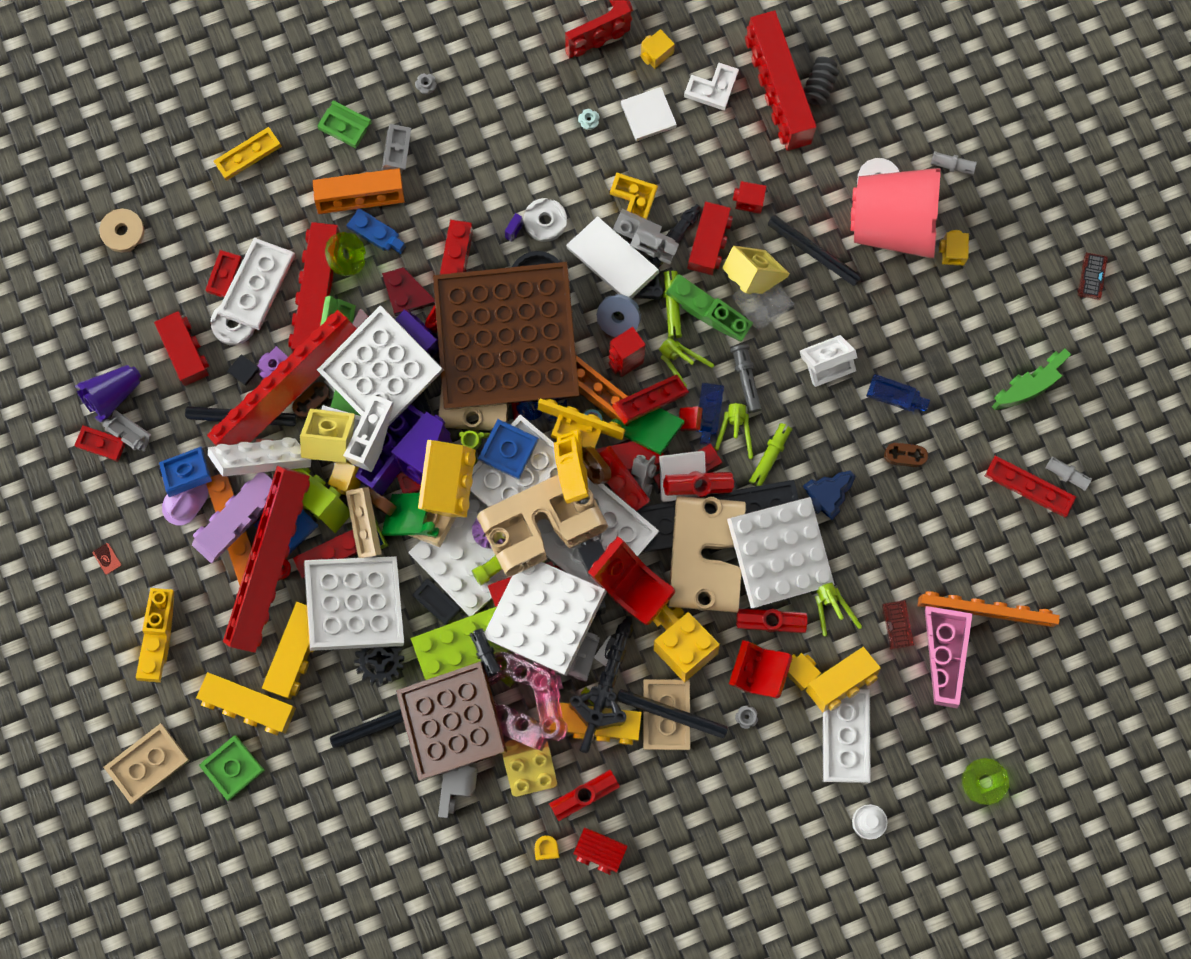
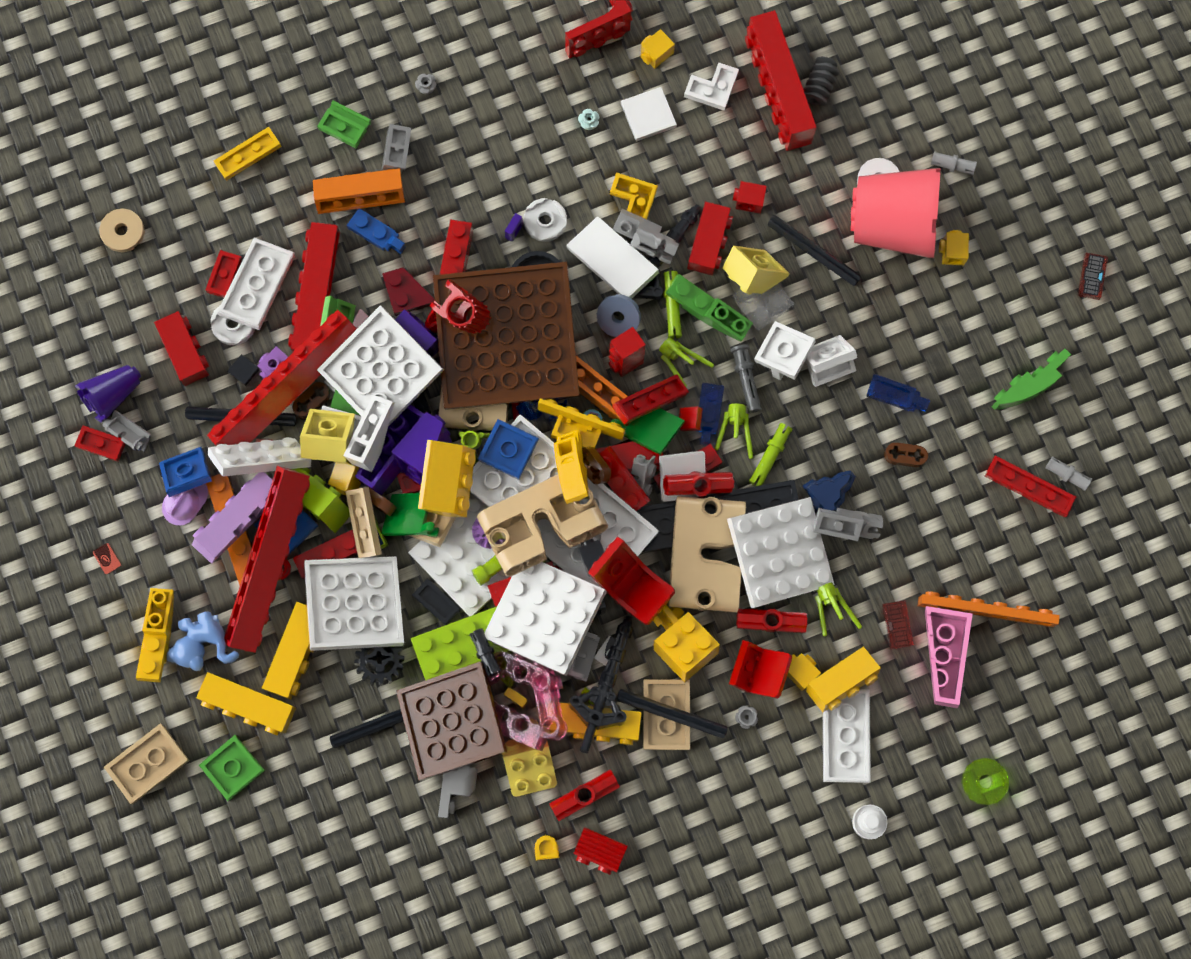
(190, 649): none -> medium blue animal
(335, 256): clear neon green tile -> none
(480, 313): none -> red piece
(515, 698): none -> yellow tile
(784, 351): none -> white bracket
(847, 524): none -> light grey plate

